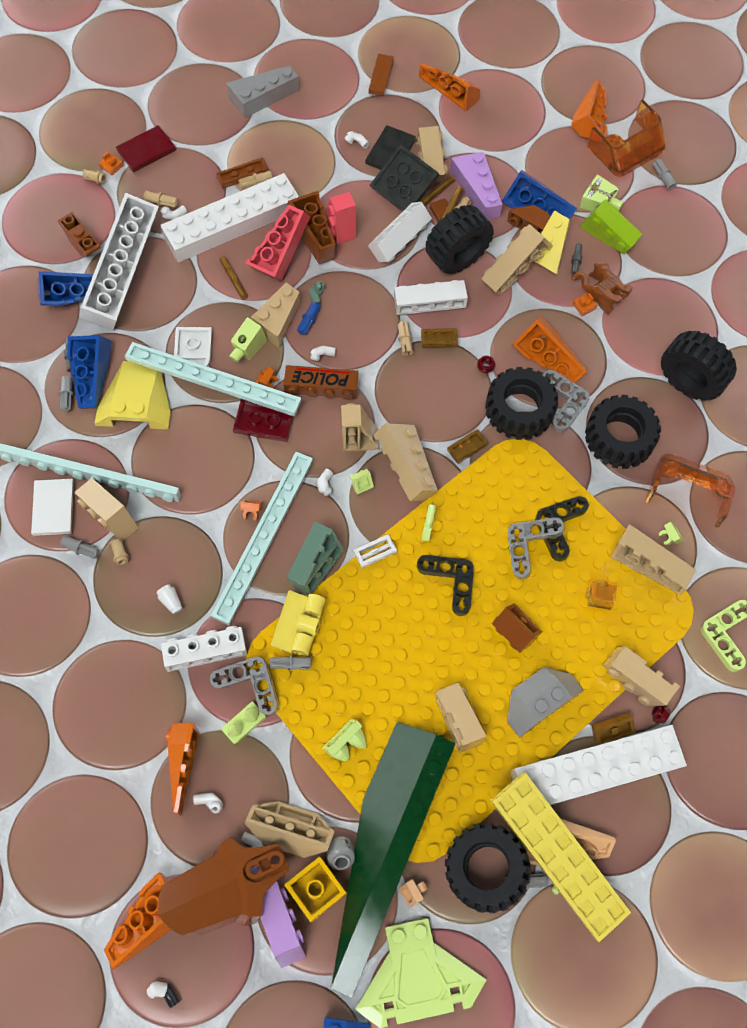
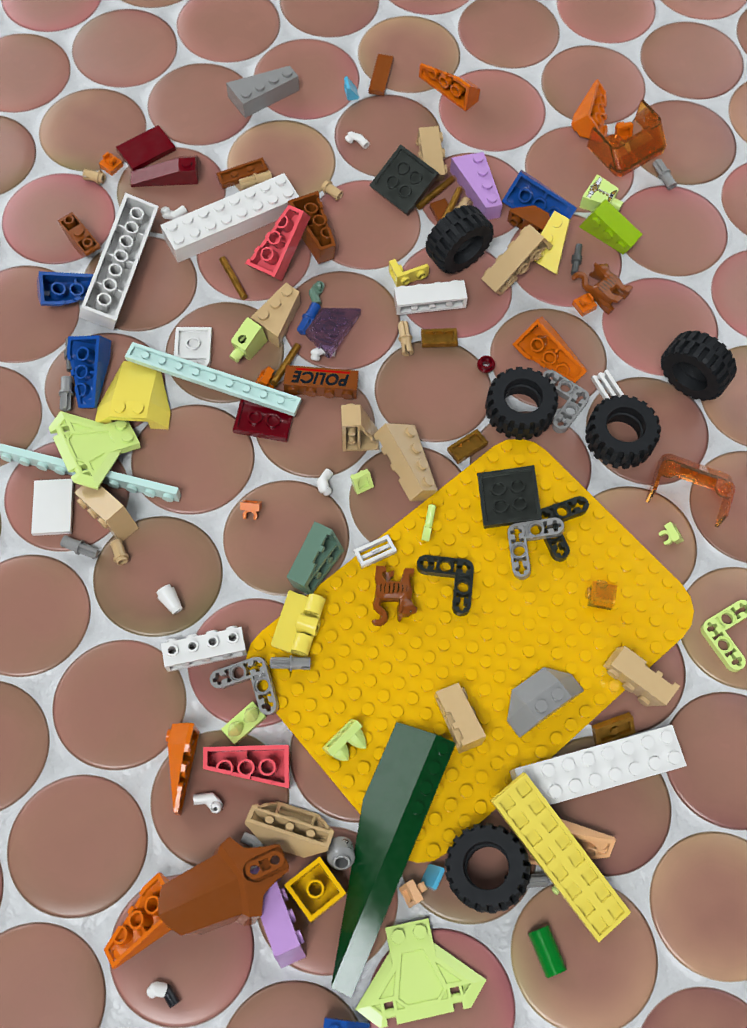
(91, 446): none -> yellowish green plate
(160, 199): tan axle -> none
(175, 171): none -> dark red wedge
(257, 763): none -> coral wedge
(262, 539): light aqua plate -> none
(287, 361): none -> pearl gold bar
(331, 327): none -> clear purple wing
(333, 191): none -> tan pin
(342, 217): coral wedge -> none
(350, 89): none -> medium azure slope
(387, 144): pearl dark grey tile -> none
(393, 591): none -> dark orange animal
(400, 232): white brick -> none
(404, 278): none -> light yellow bracket
(432, 876): none -> medium azure slope
(509, 496): none -> pearl dark grey plate
(516, 627): dark orange brick -> none
(547, 951): none -> green brick
(613, 389): none -> white tile
(624, 130): none -> orange tile
(652, 560): tan wedge -> none
(660, 714): dark red plate -> none

